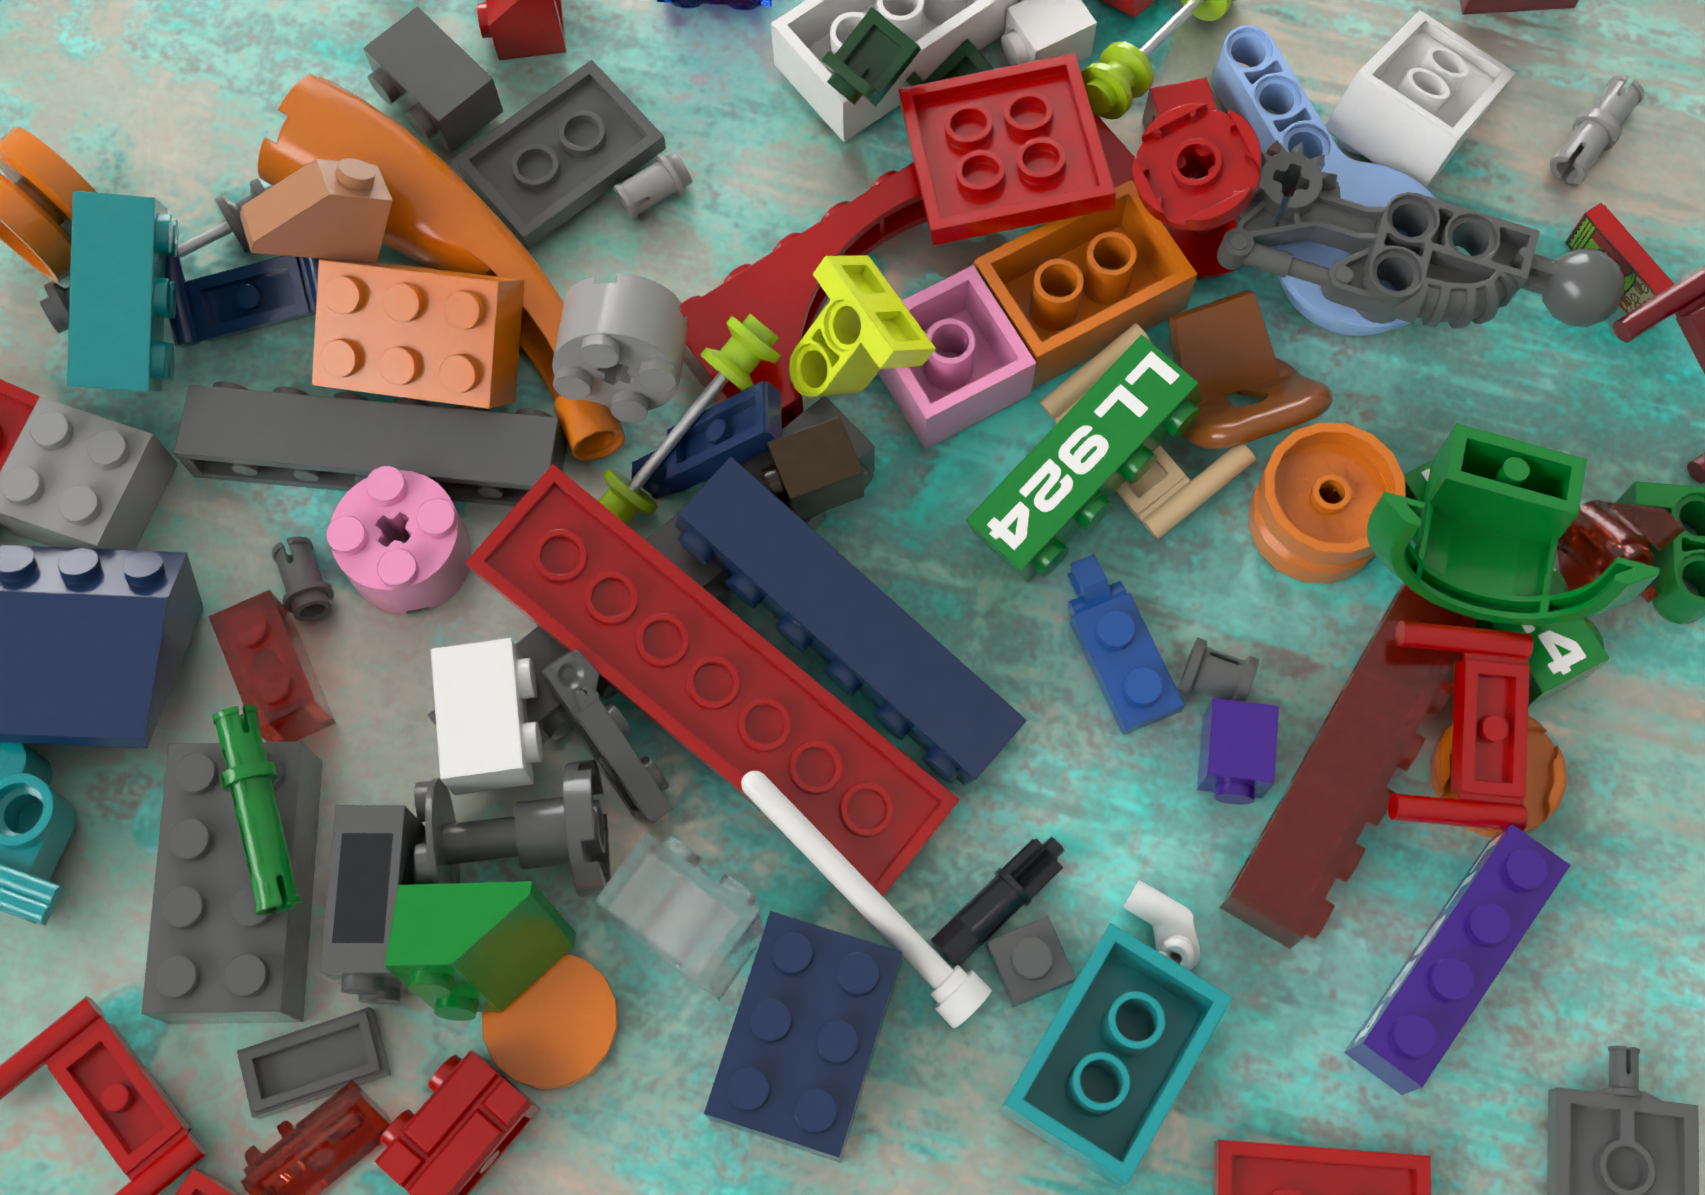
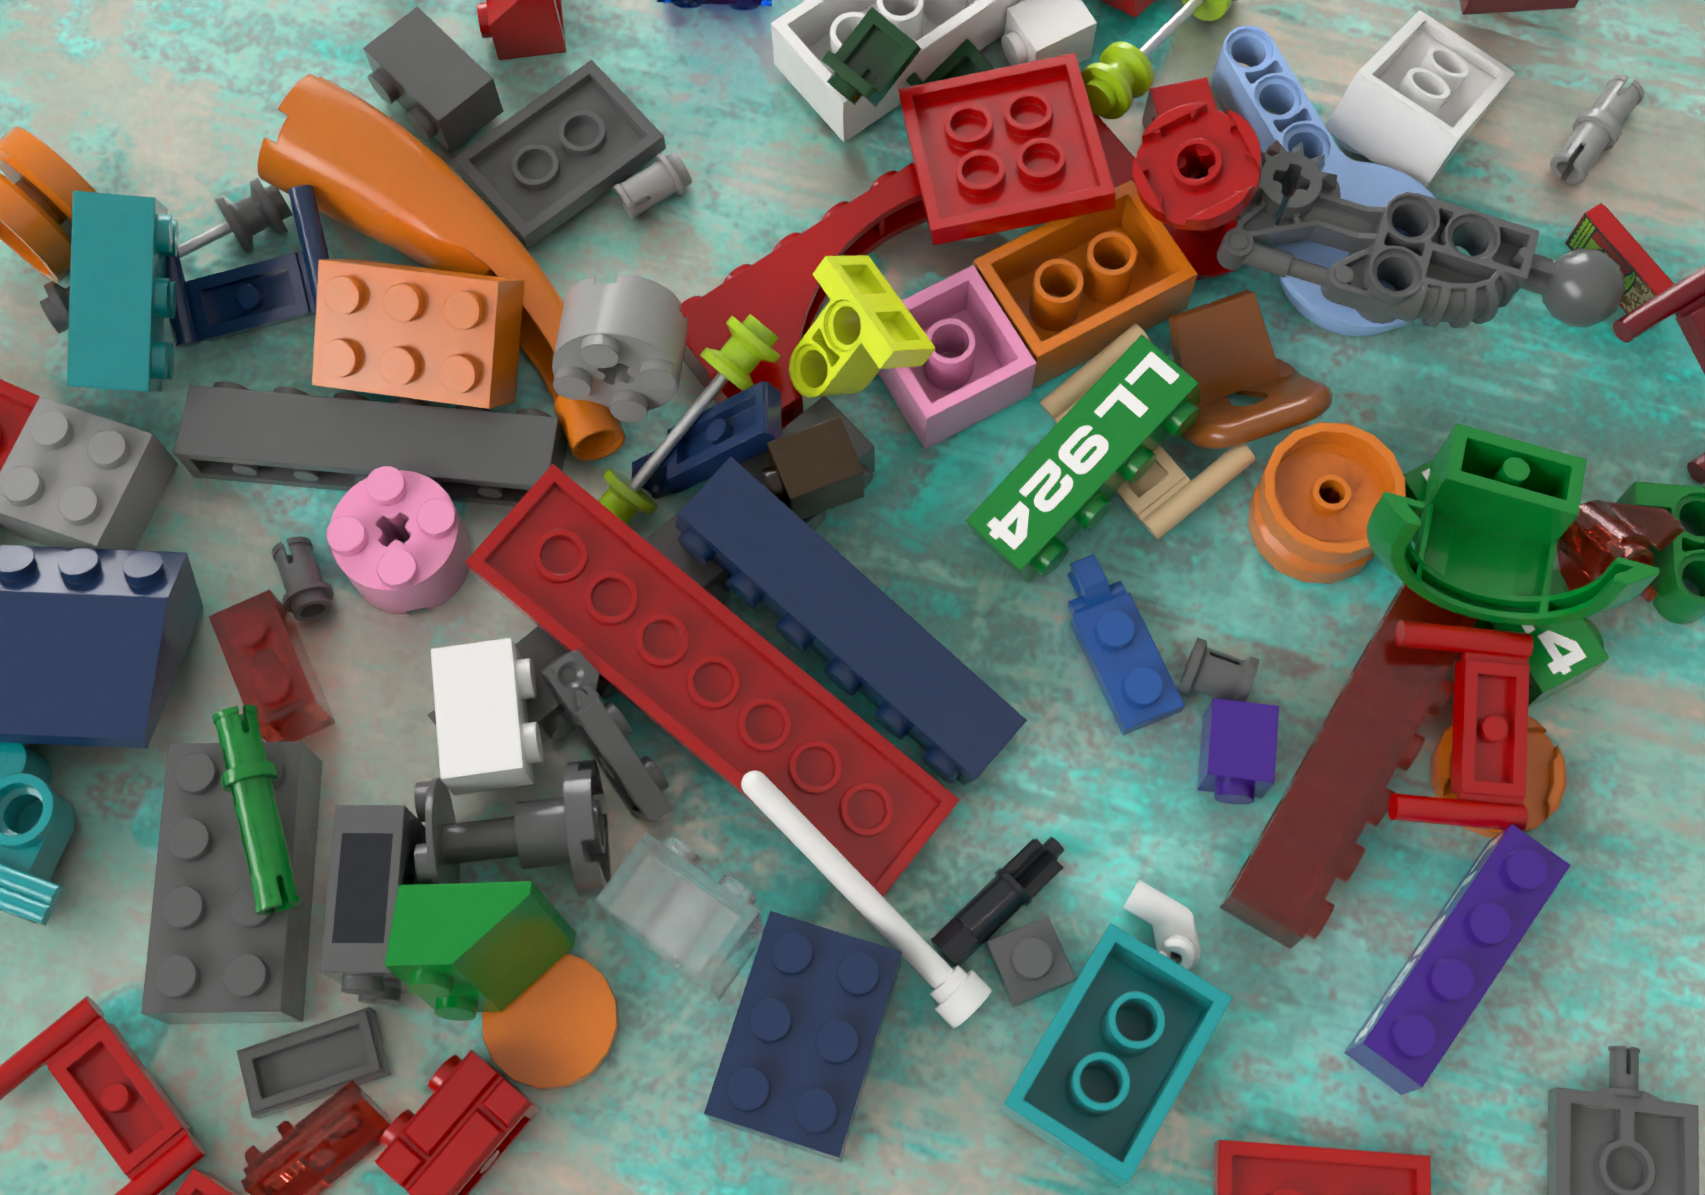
(321, 213): nougat slope -> none

